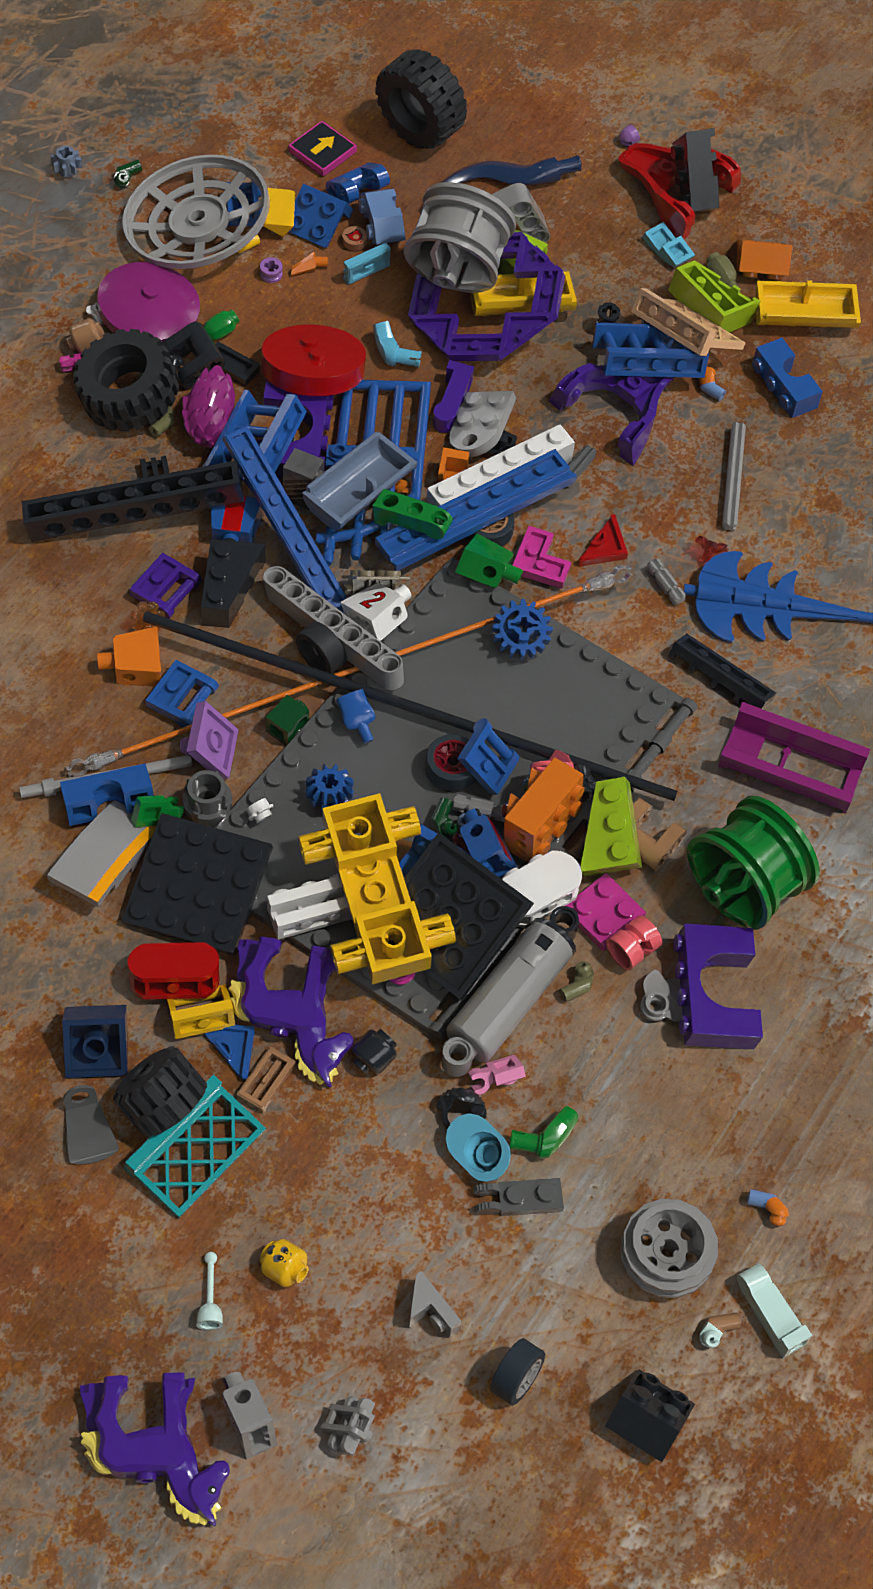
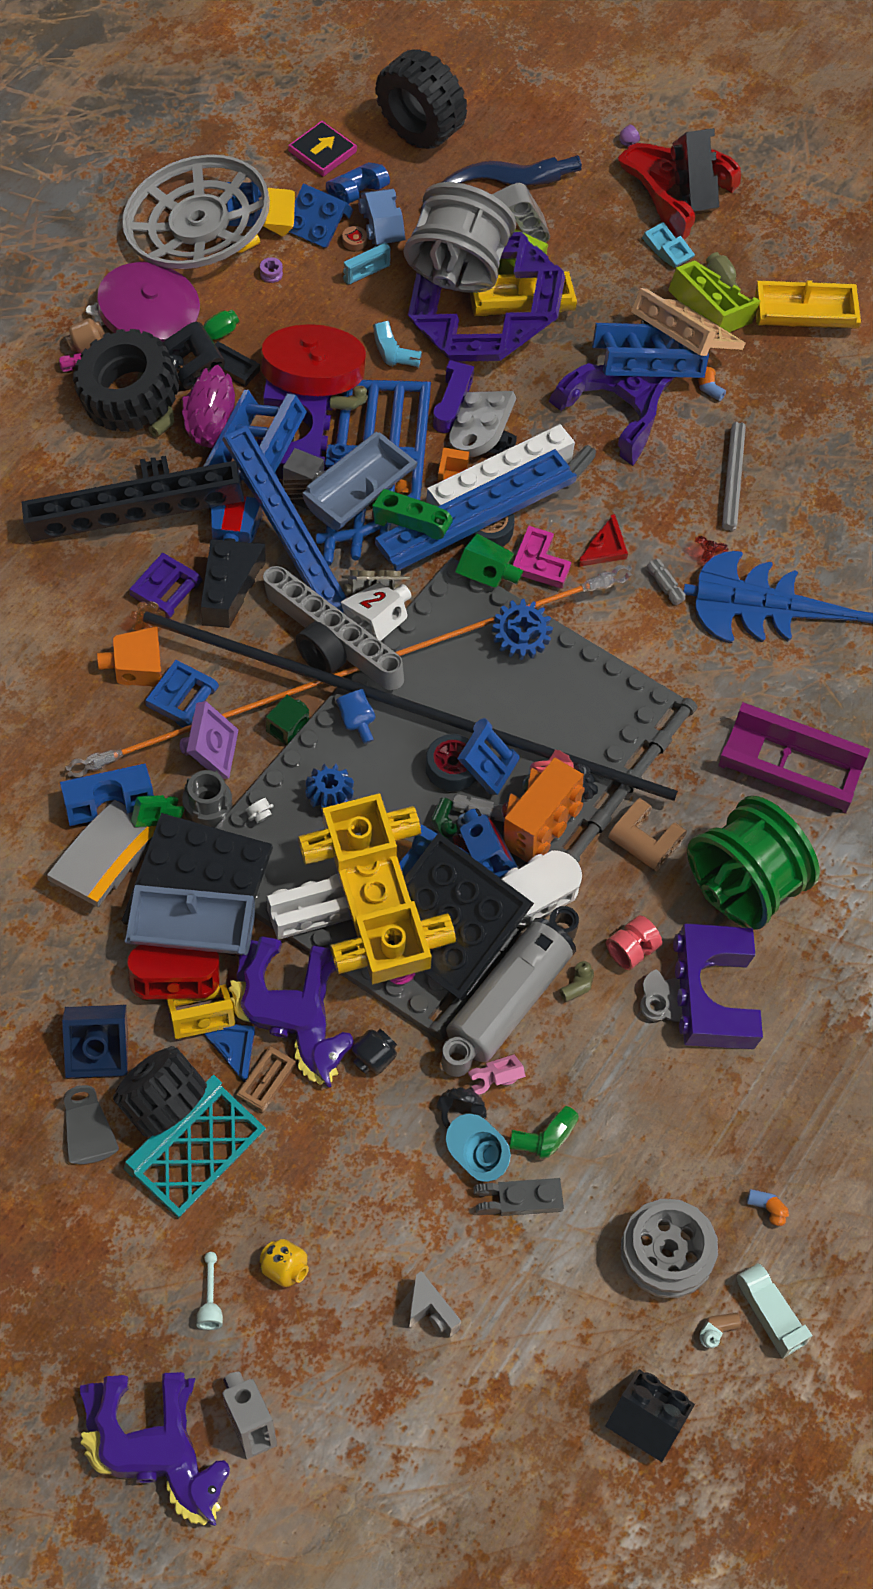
(50, 786): light grey bar -> none
(66, 161): sand blue gear -> none
(124, 172): dark green arm -> none
(191, 920): none -> sand blue container
(309, 264): orange bar -> none
(352, 402): none -> olive arm
(353, 1425): light grey piece -> none
(517, 1371): black wheel -> none
(604, 910): dark pink plate -> none
(611, 830): lime wedge -> none
(613, 315): black bush -> none
(722, 672): black hinge -> none
(764, 258): orange slope -> none
(794, 394): blue arch -> none

